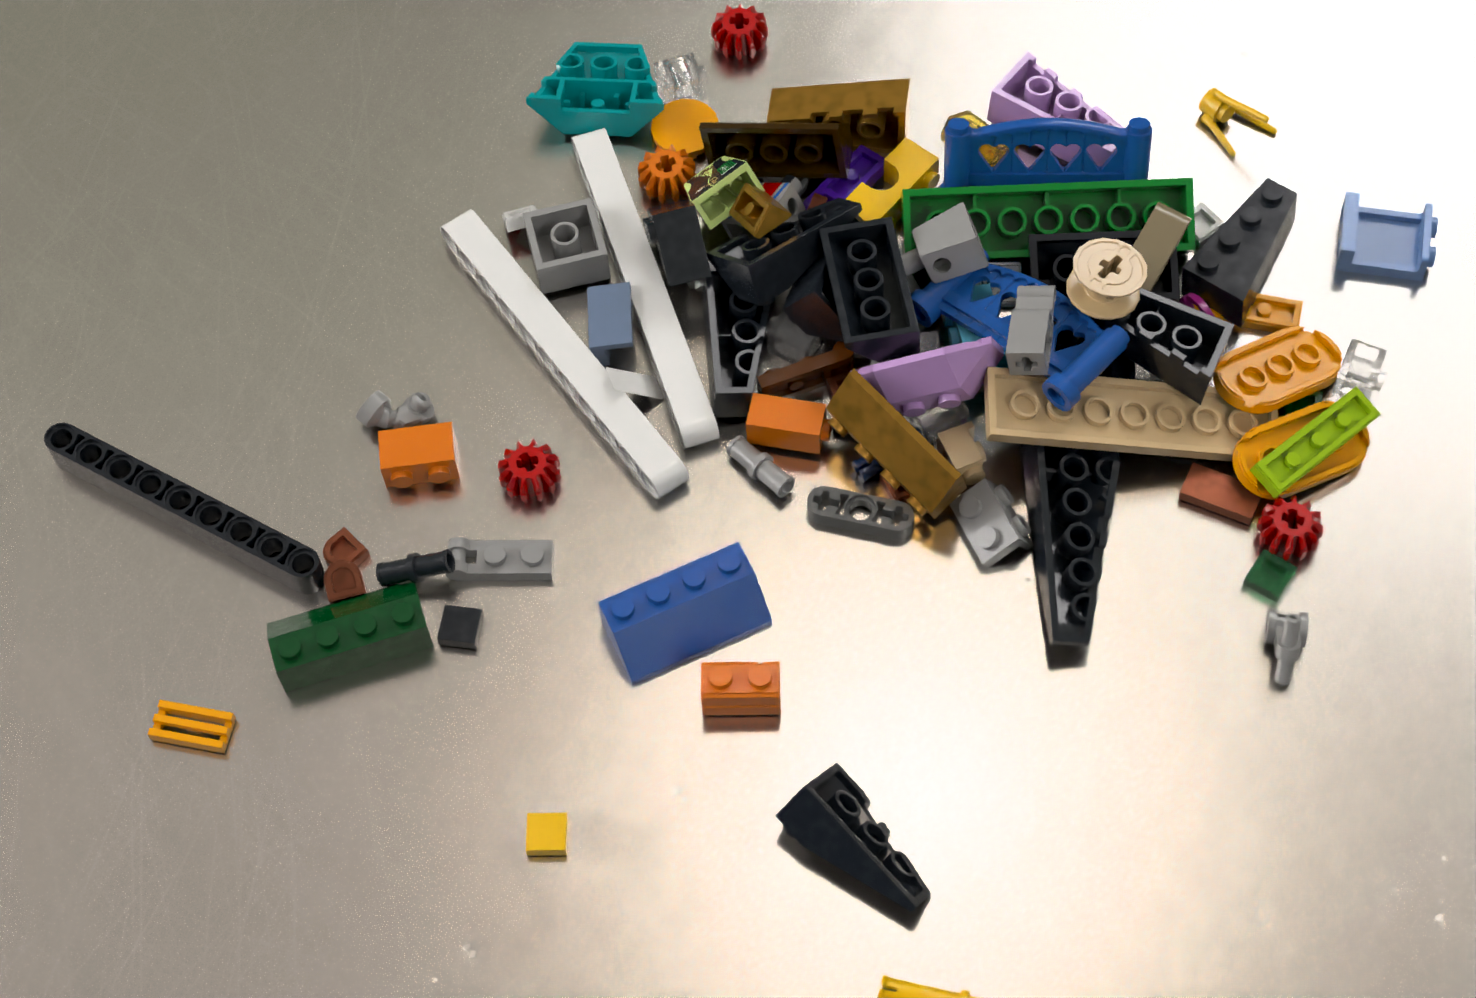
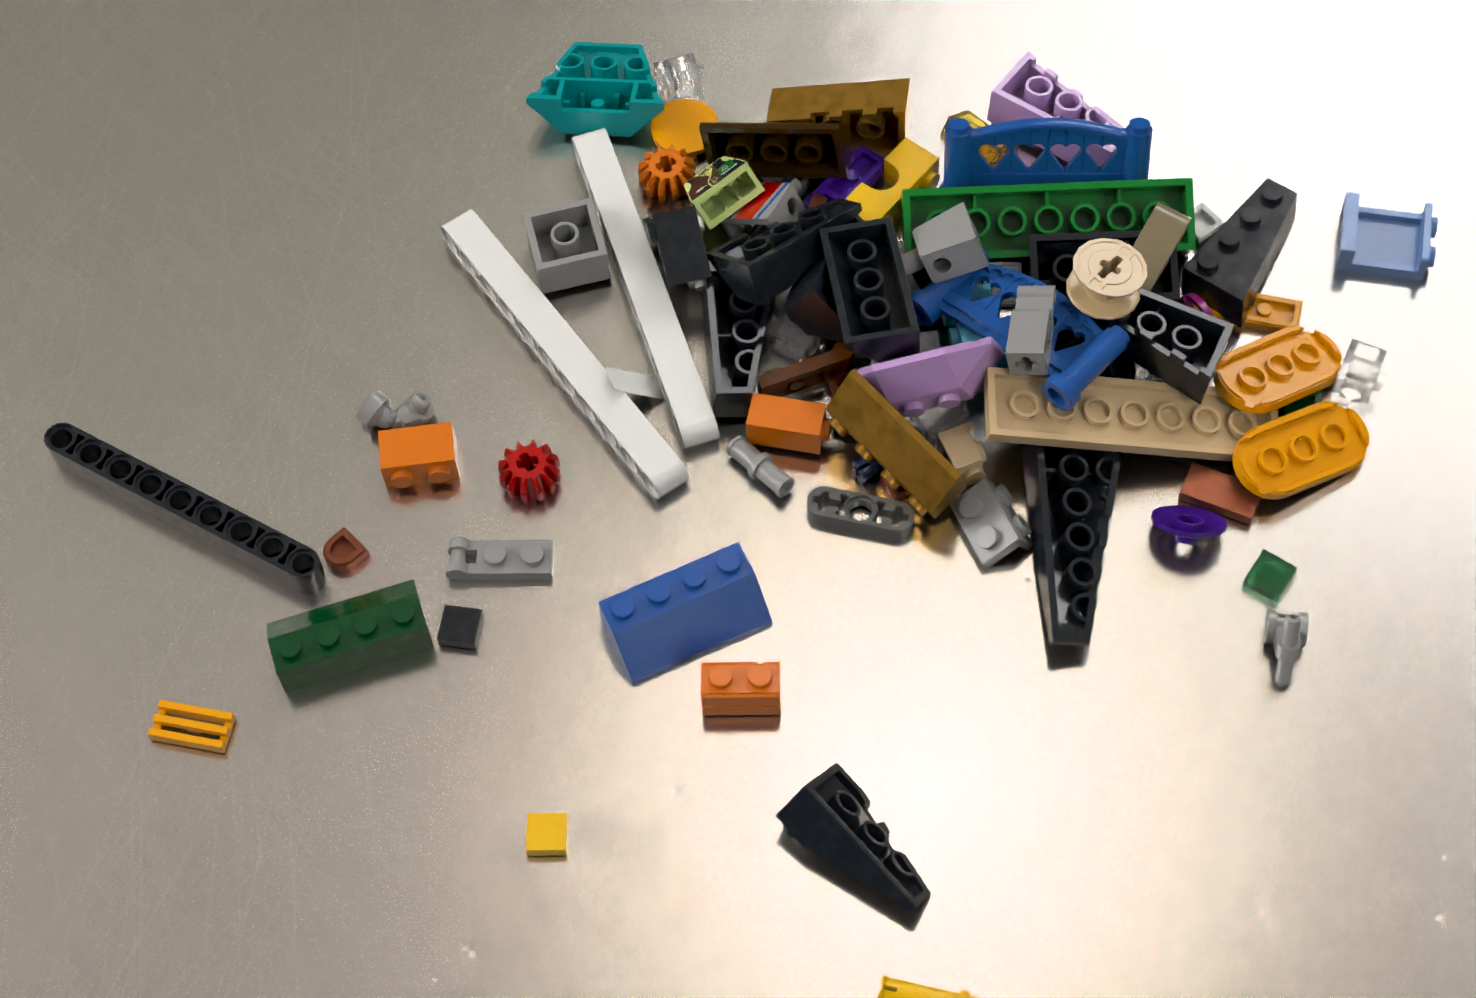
(343, 580): copper tile -> none
(415, 567): black pin -> none
(514, 220): white tile -> none
(609, 319): sand blue panel -> none
(740, 32): red gear -> none
(758, 211): pearl gold slope -> none
(1188, 523): none -> dark purple dish
(1221, 108): yellow plant -> none
(1304, 523): red gear -> none
(1315, 442): lime tile -> none

